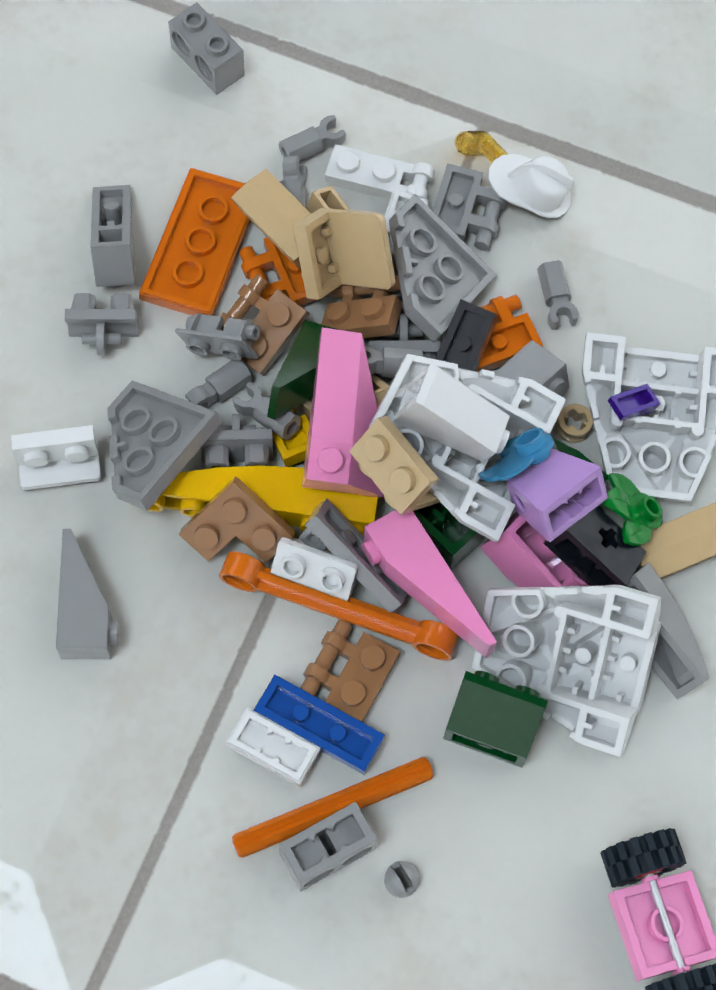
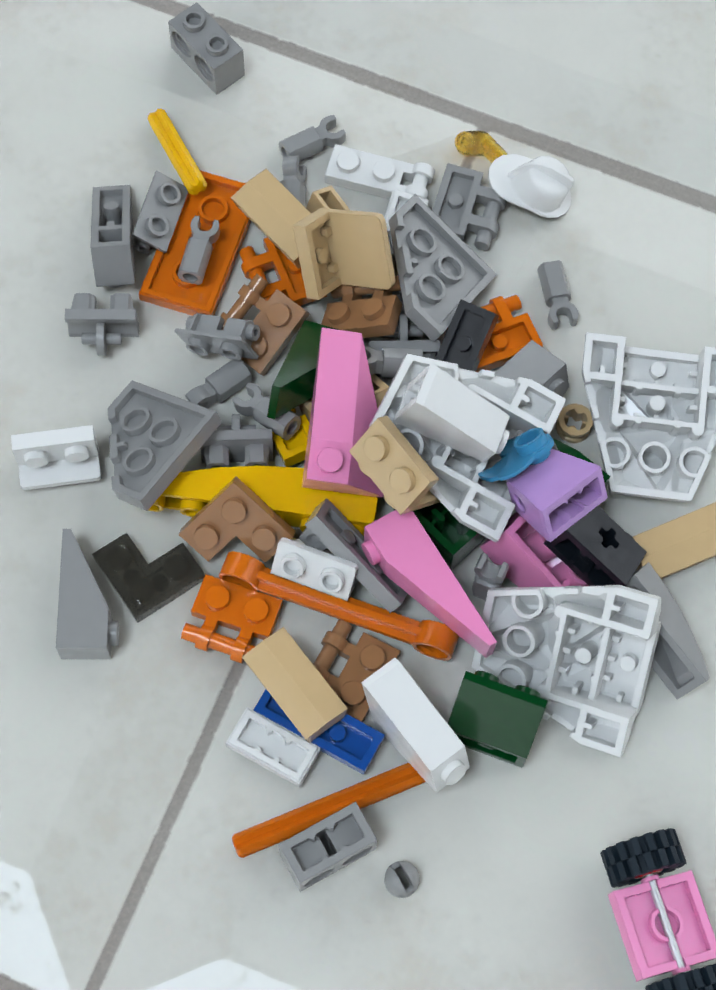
(143, 585): none -> clear smoke plate
(159, 214): none -> light grey hinge
(177, 152): none -> yellow axle
(198, 252): none -> light grey bar
(234, 608): none -> orange plate
(295, 684): none -> tan piece
(415, 726): none -> white slope
(487, 576): none -> light grey bar
(634, 402): dark purple piece -> none
(639, 510): green plate -> none

